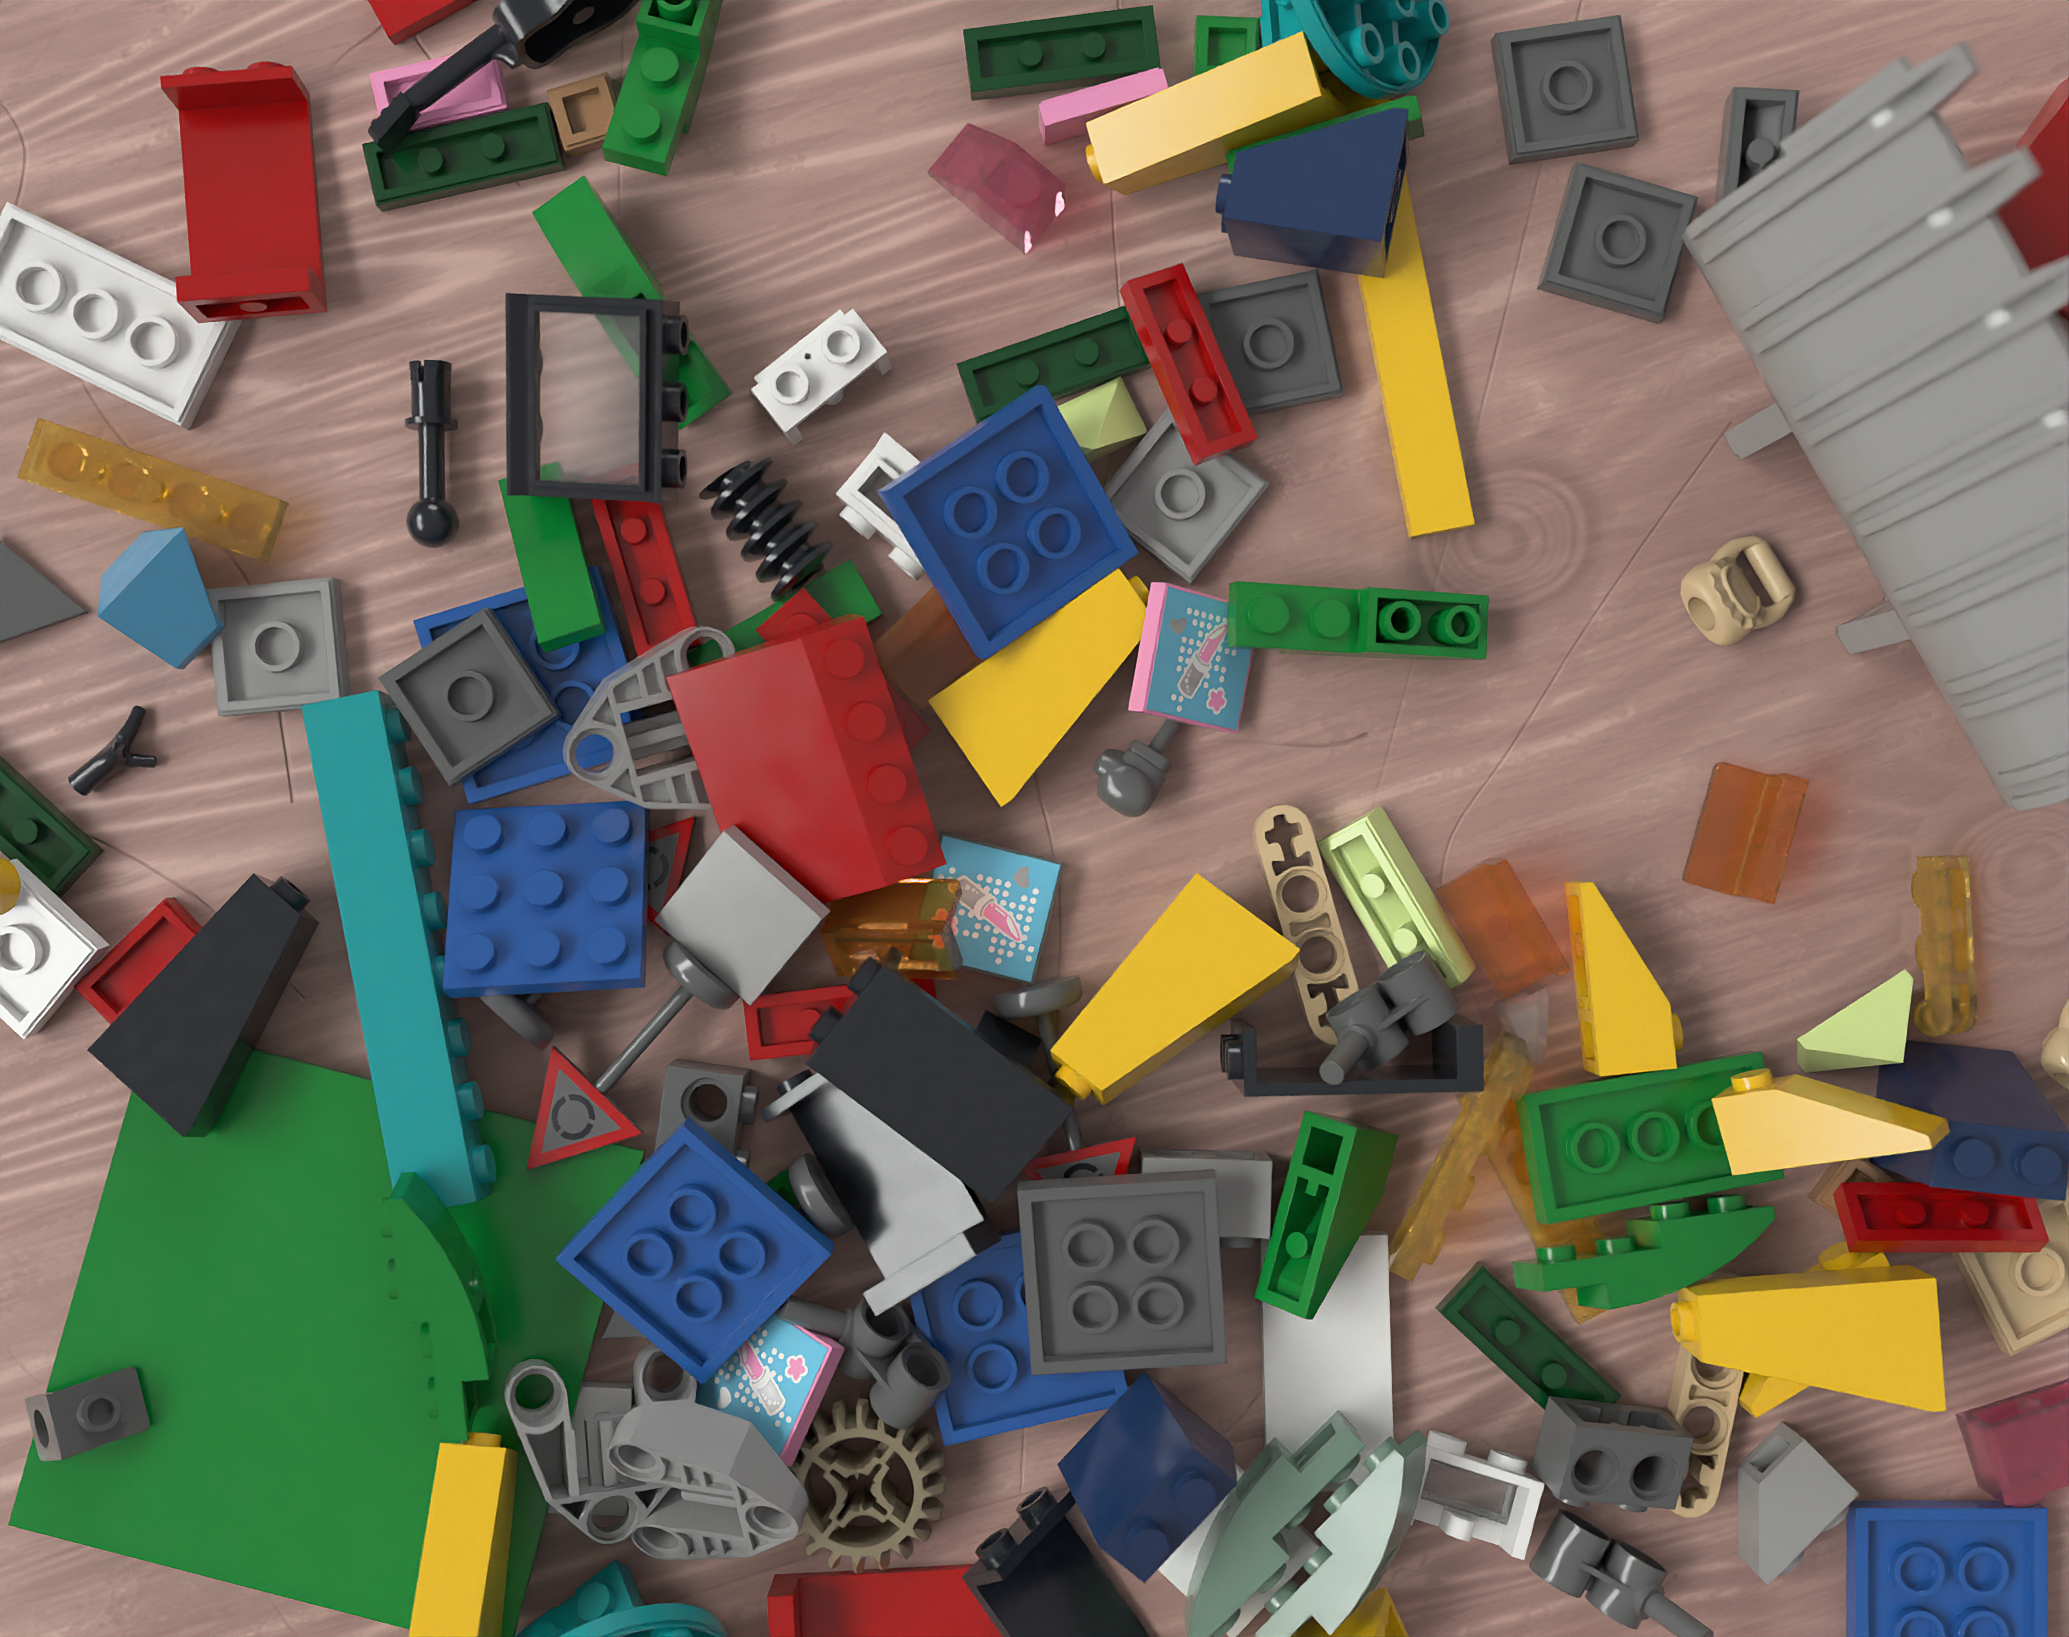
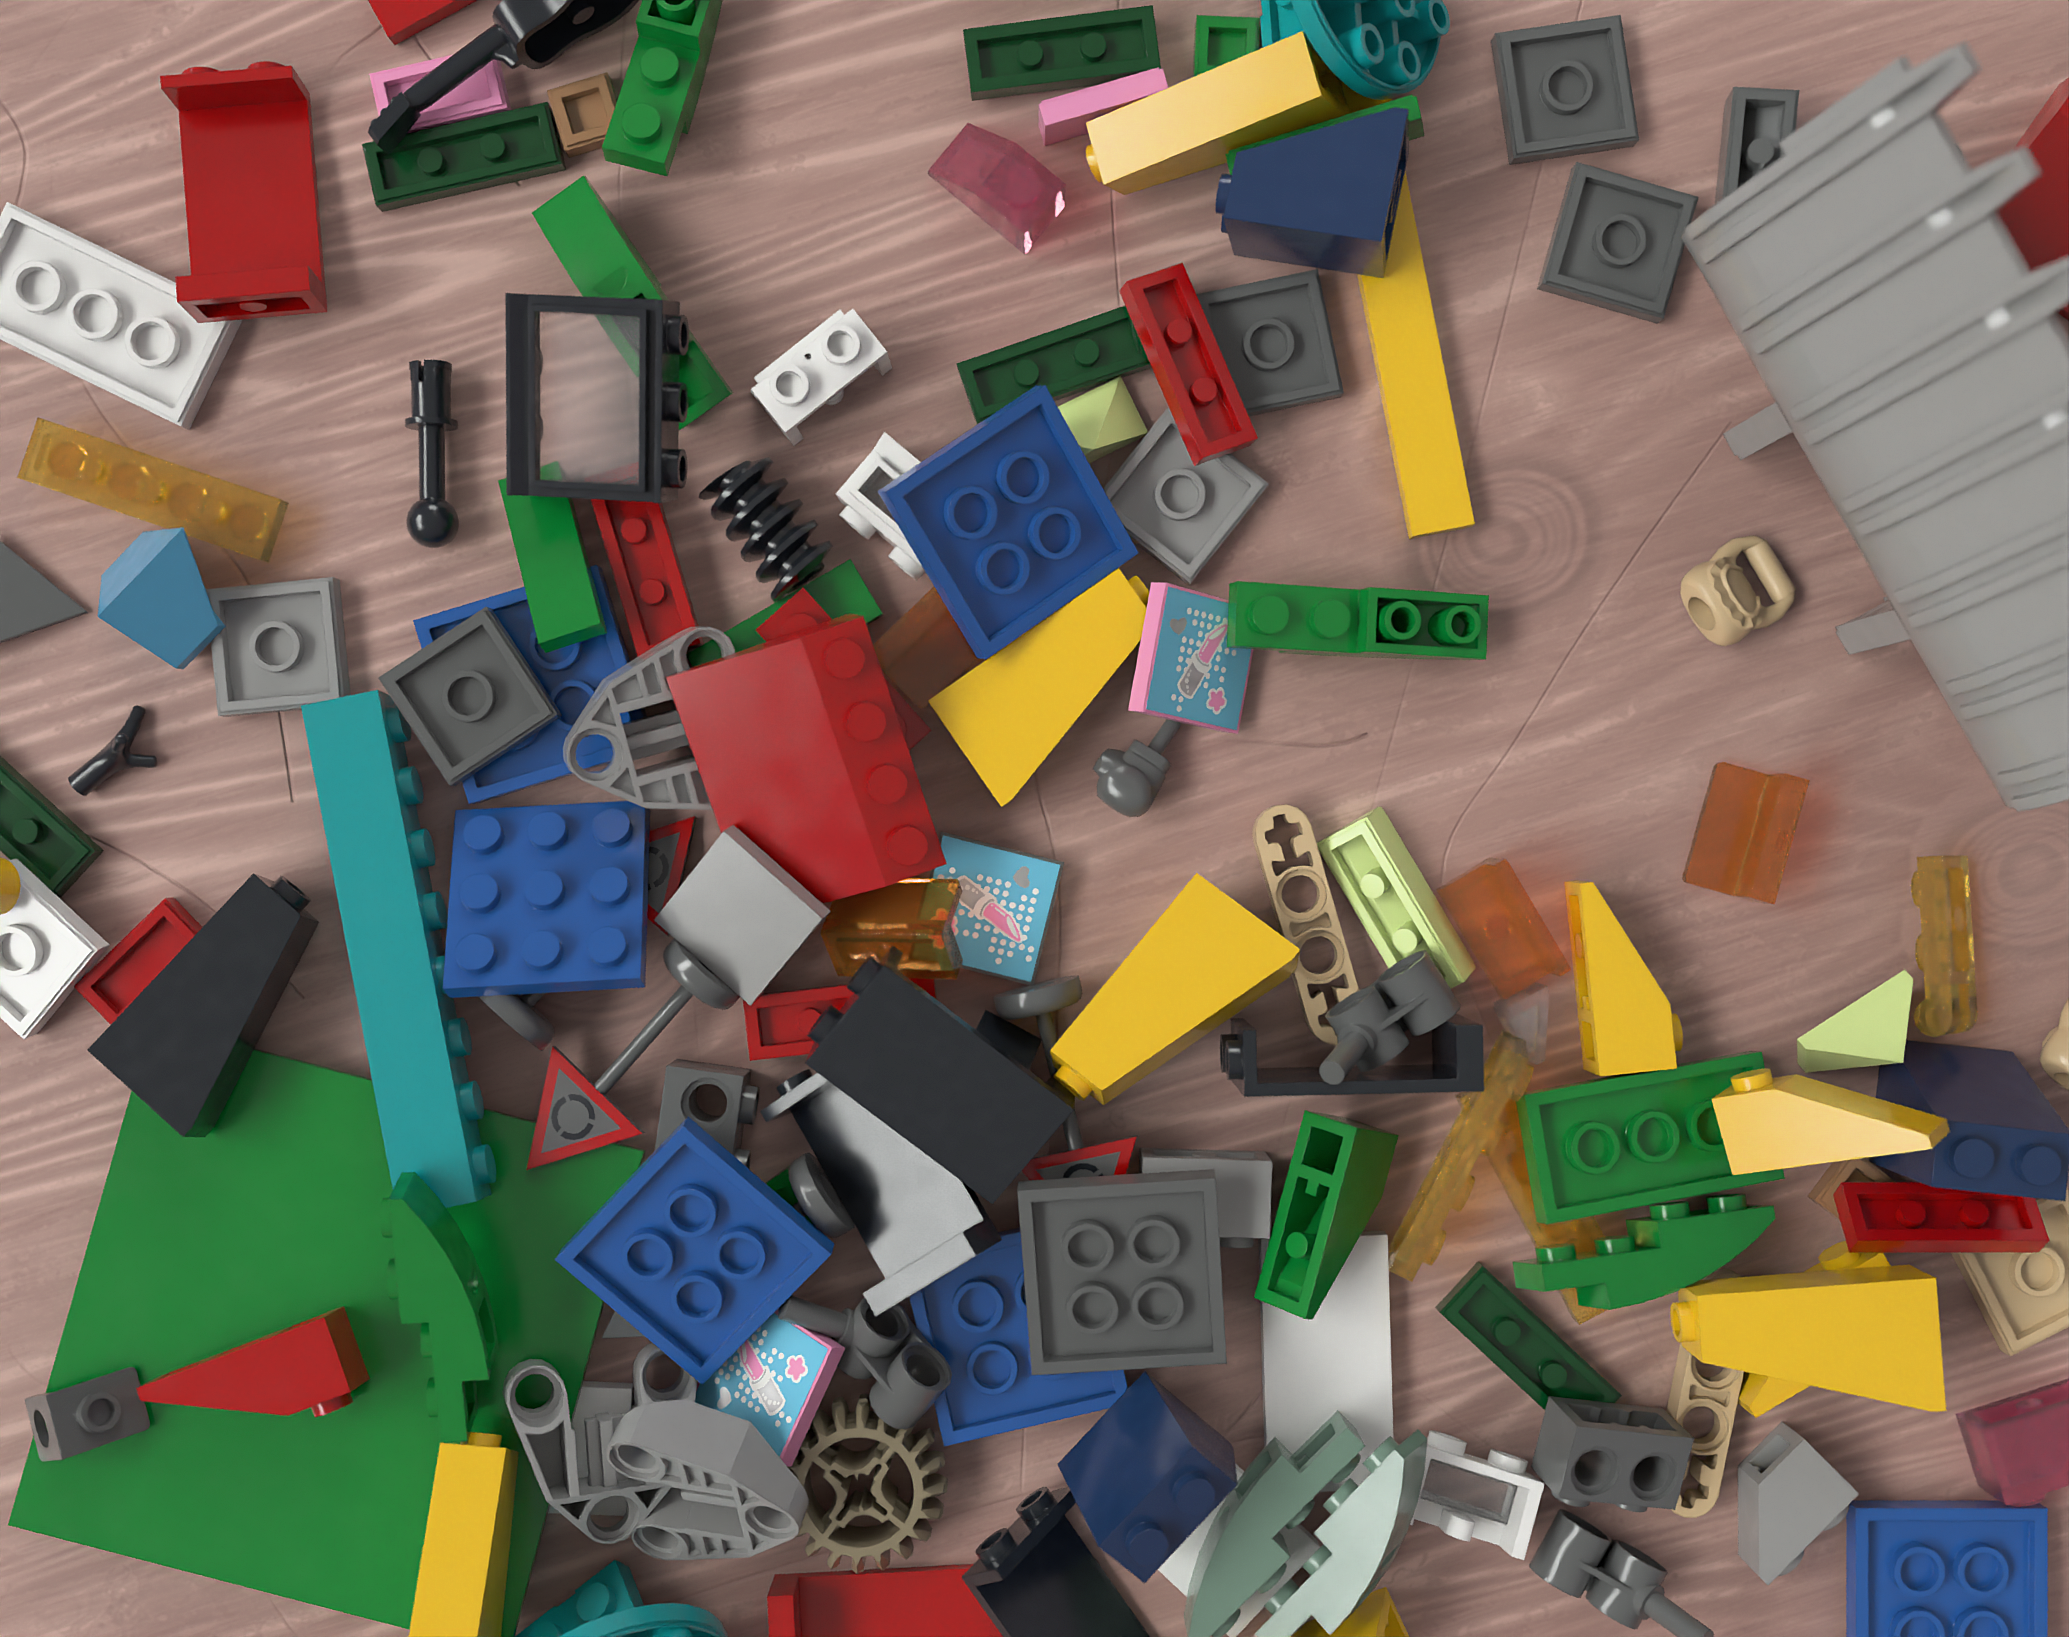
(276, 1374): none -> red slope

